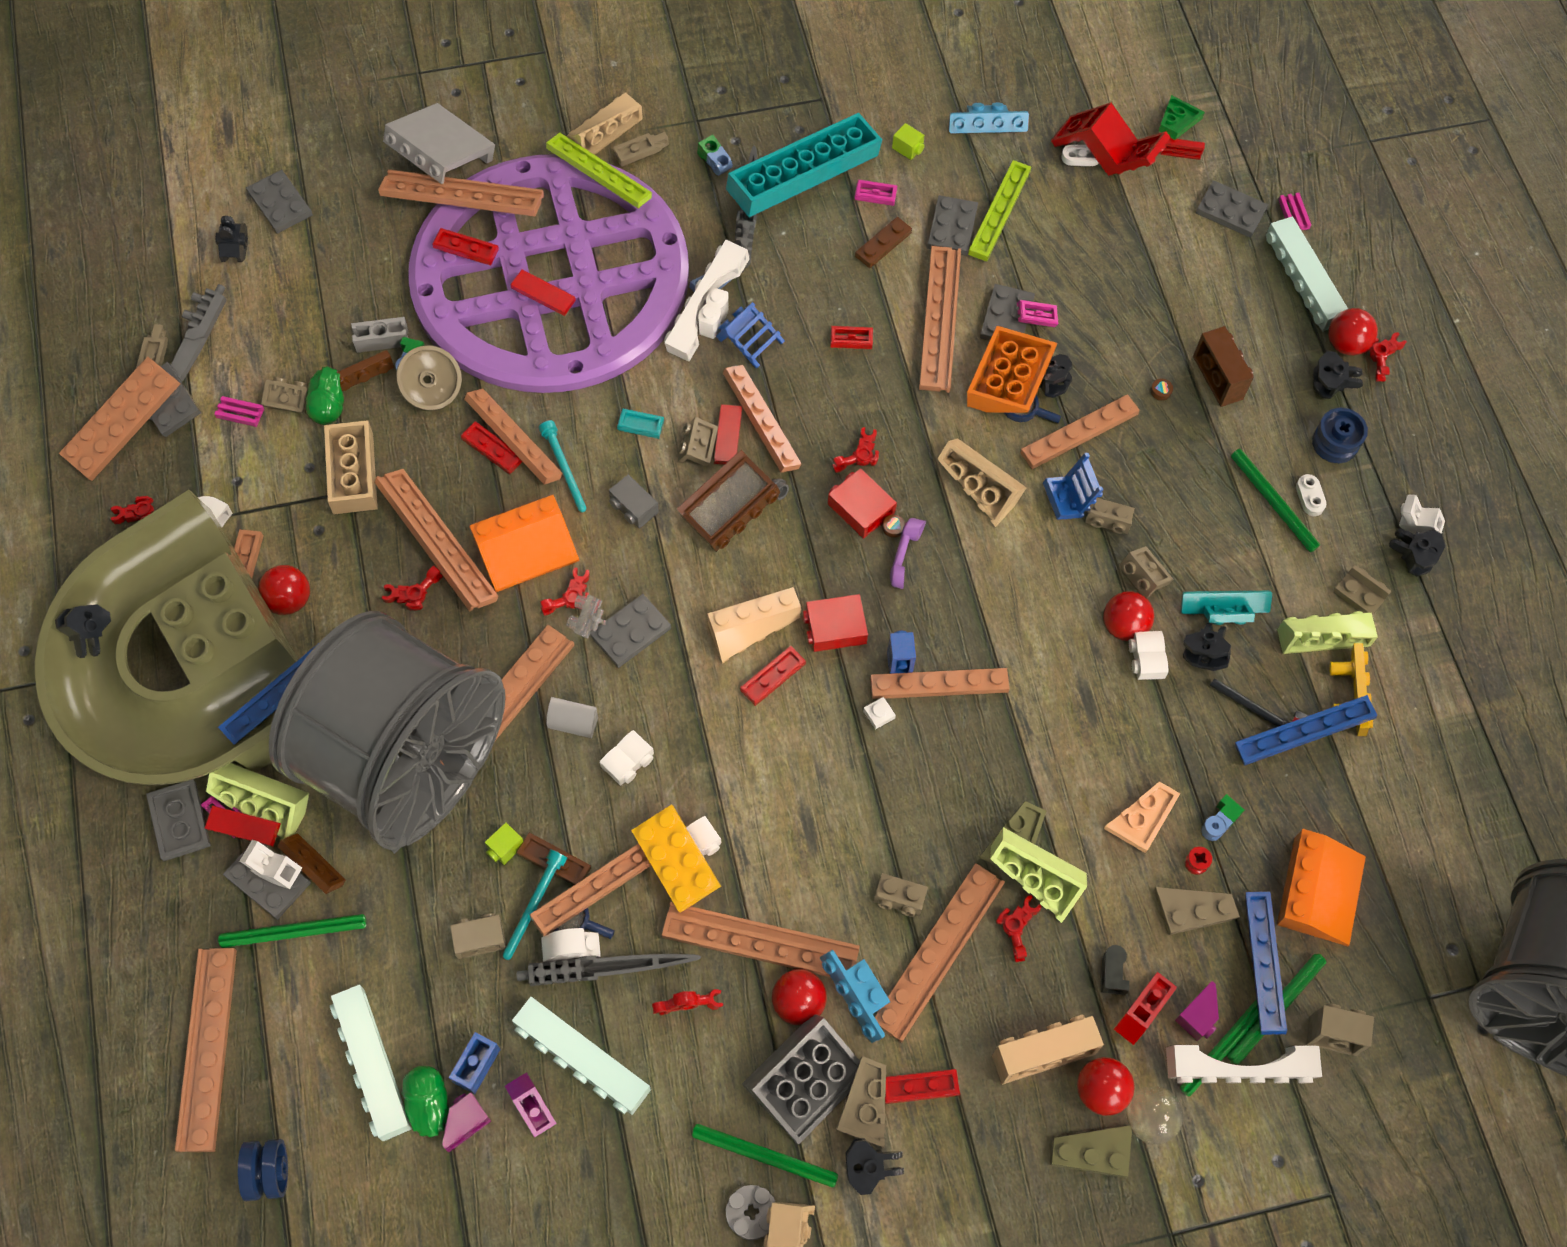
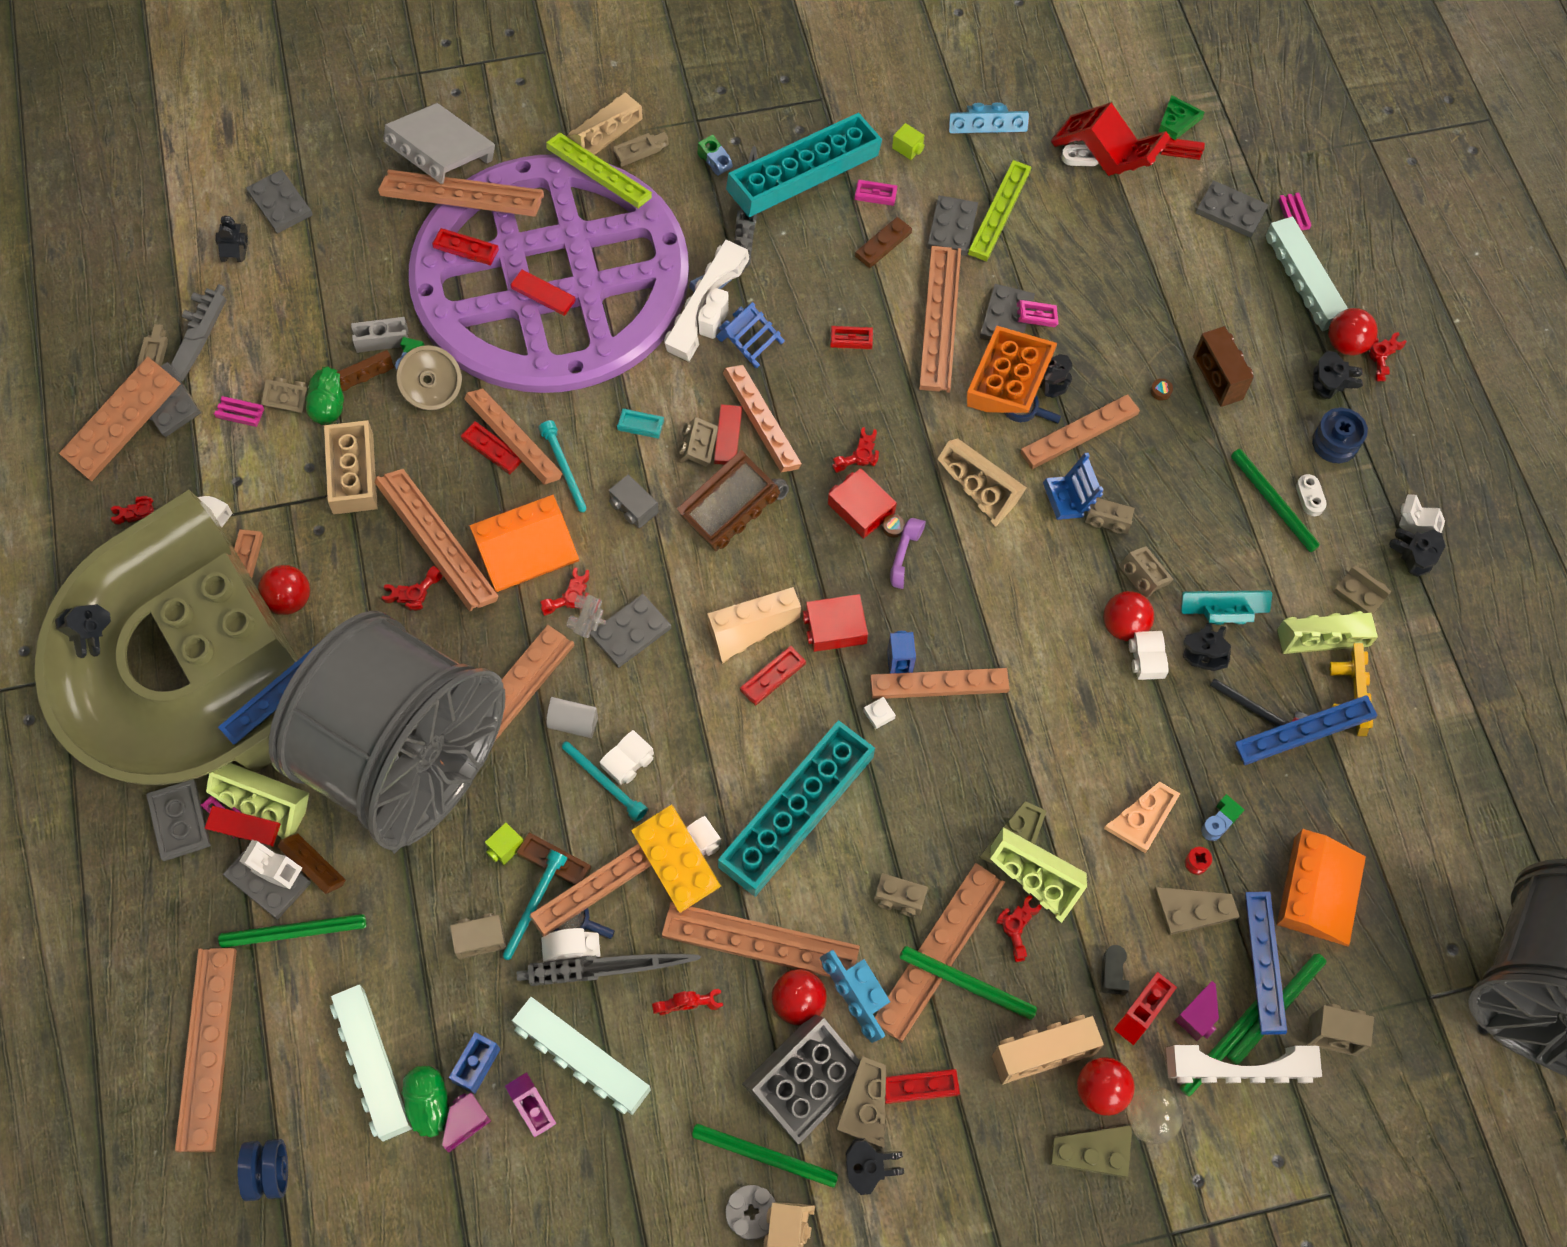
(635, 809): none -> teal piece
(796, 808): none -> teal brick
(968, 982): none -> green axle

